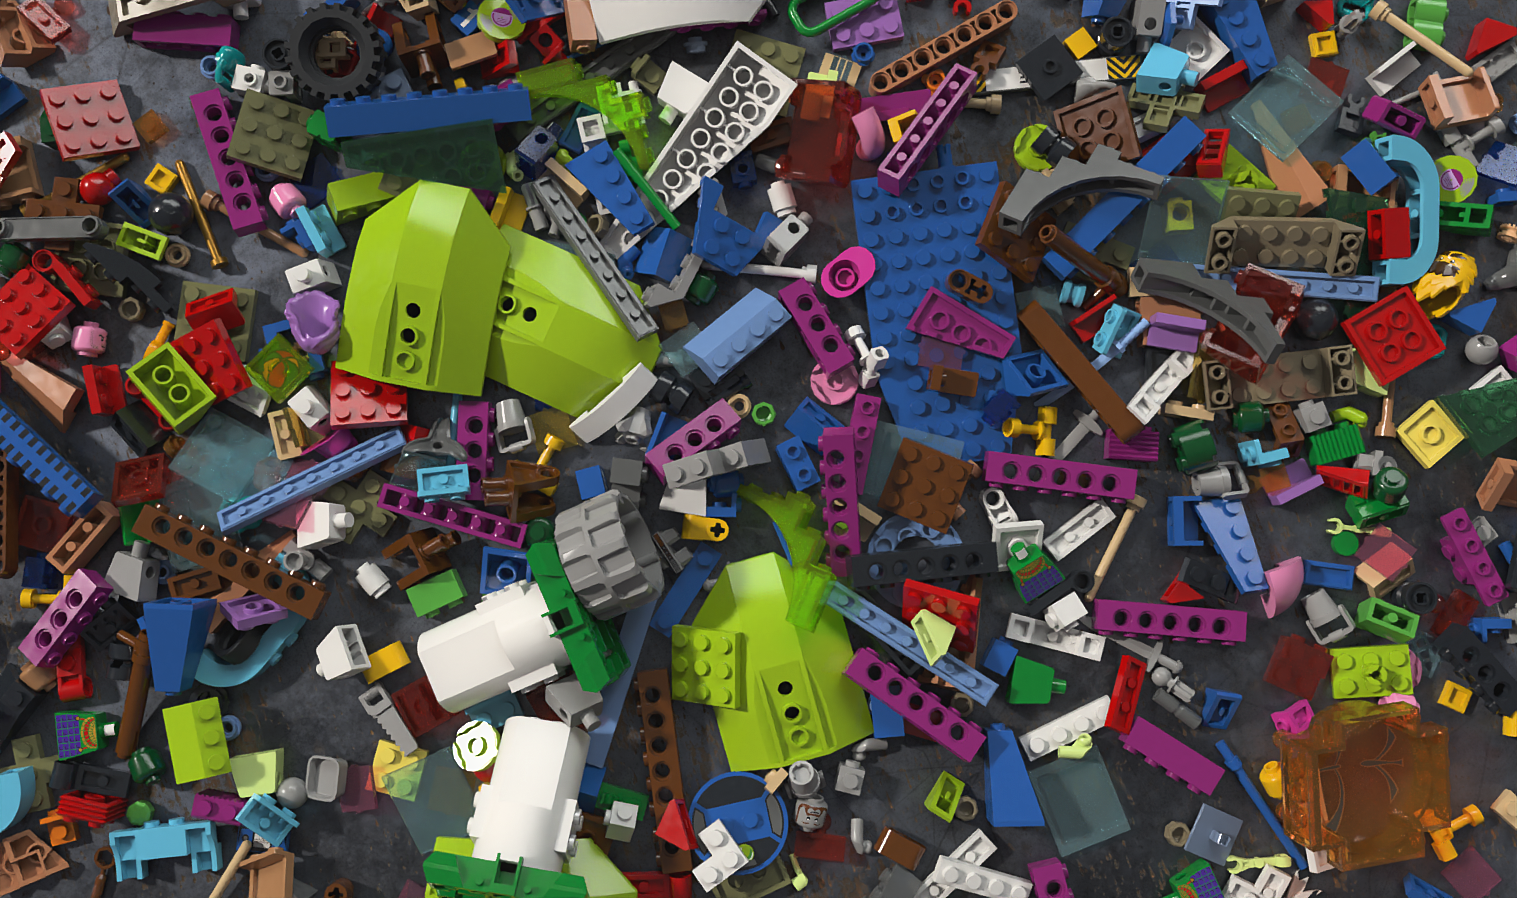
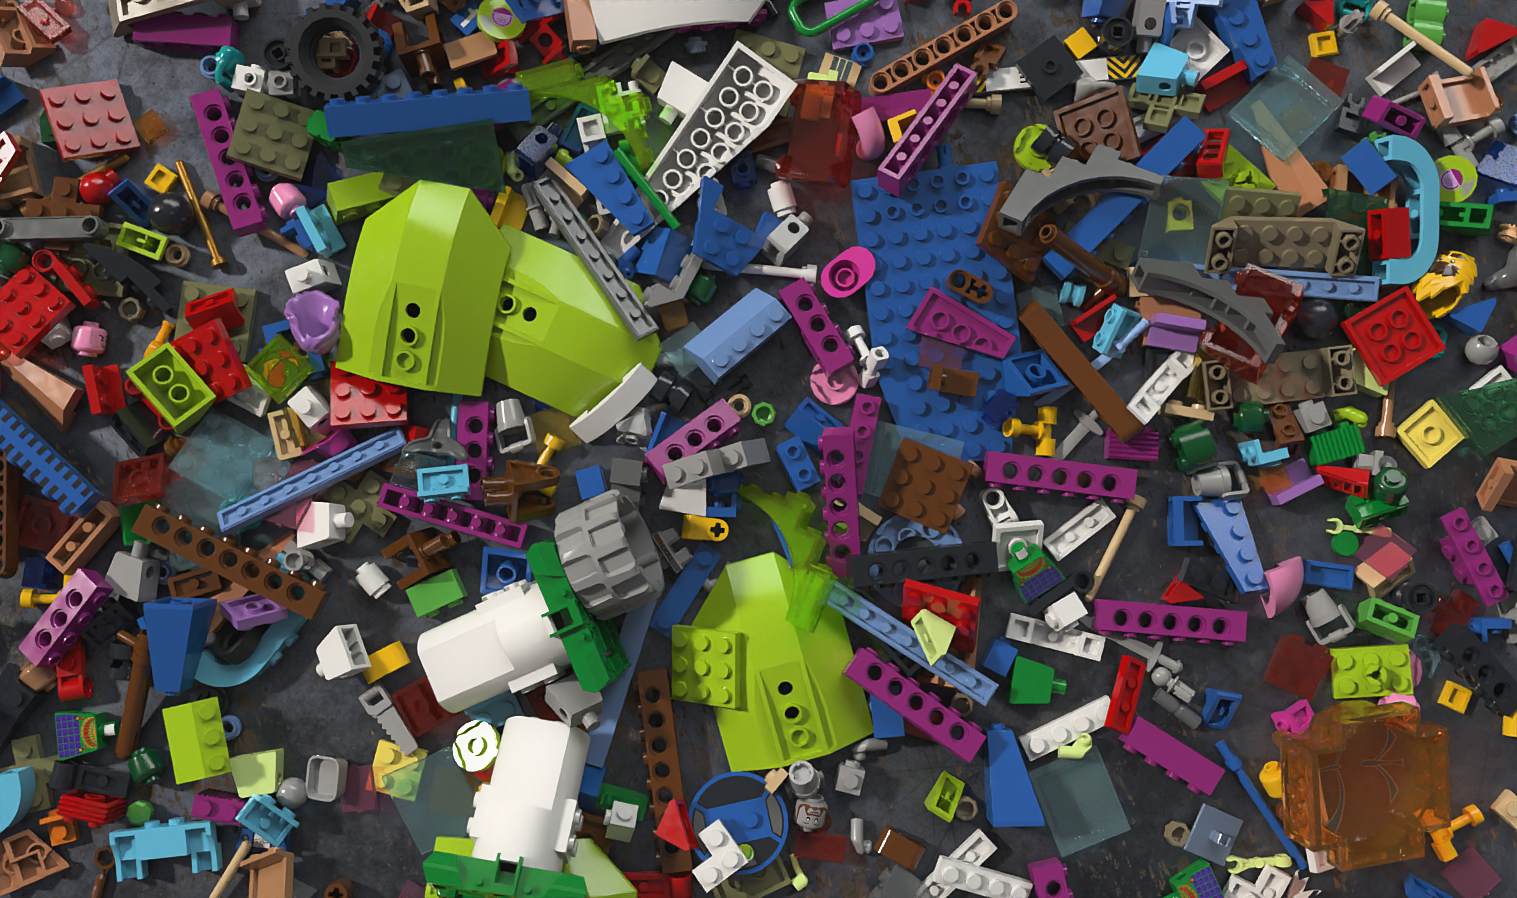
(539, 530): dark green head -> none

